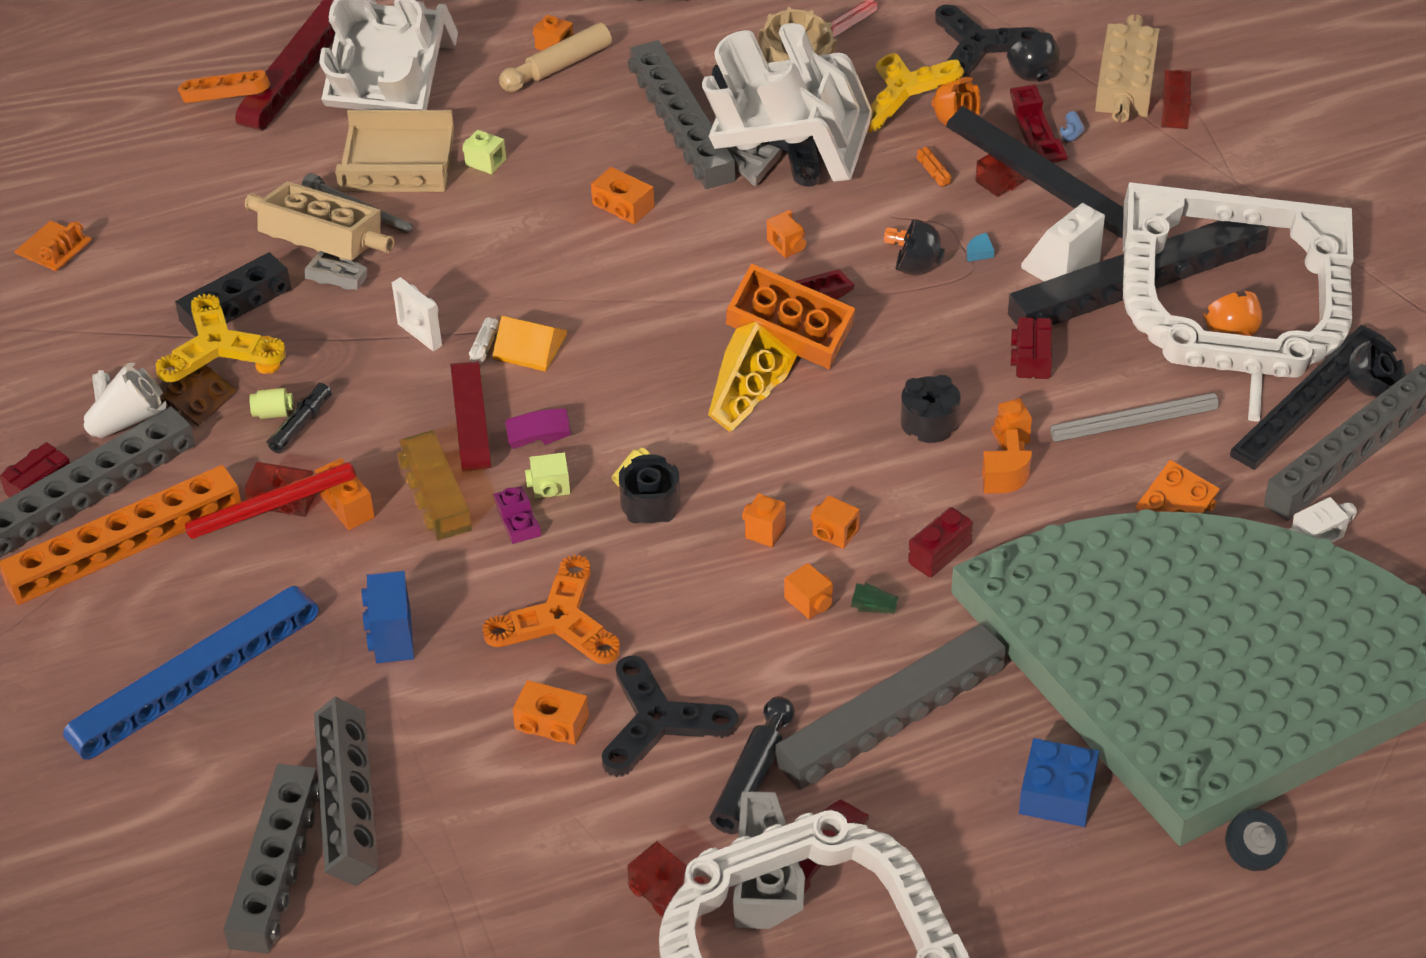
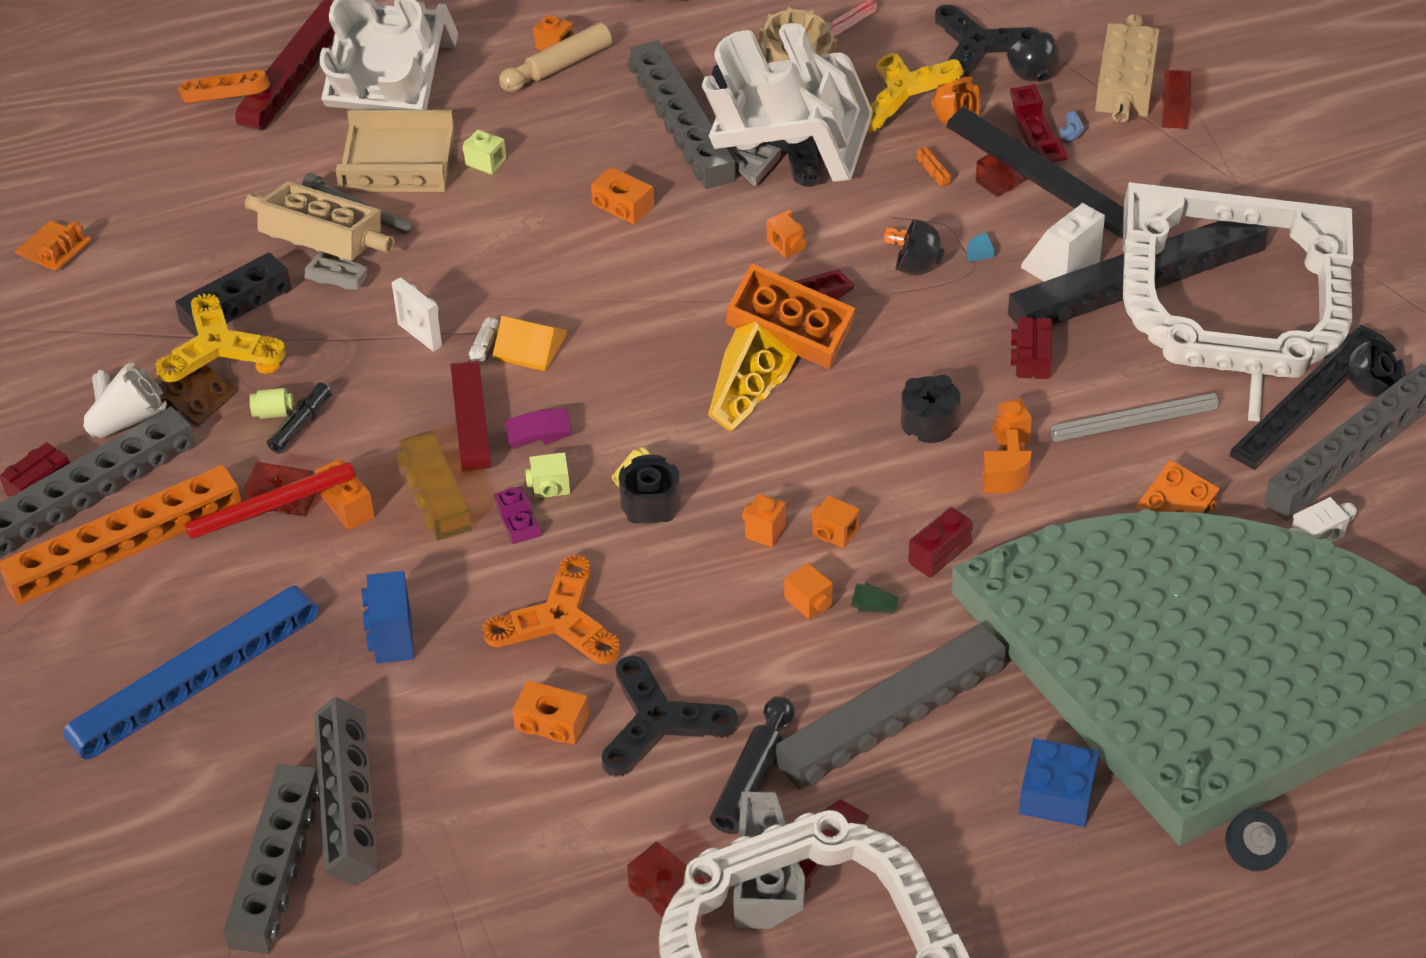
(1235, 314): orange cylinder -> none

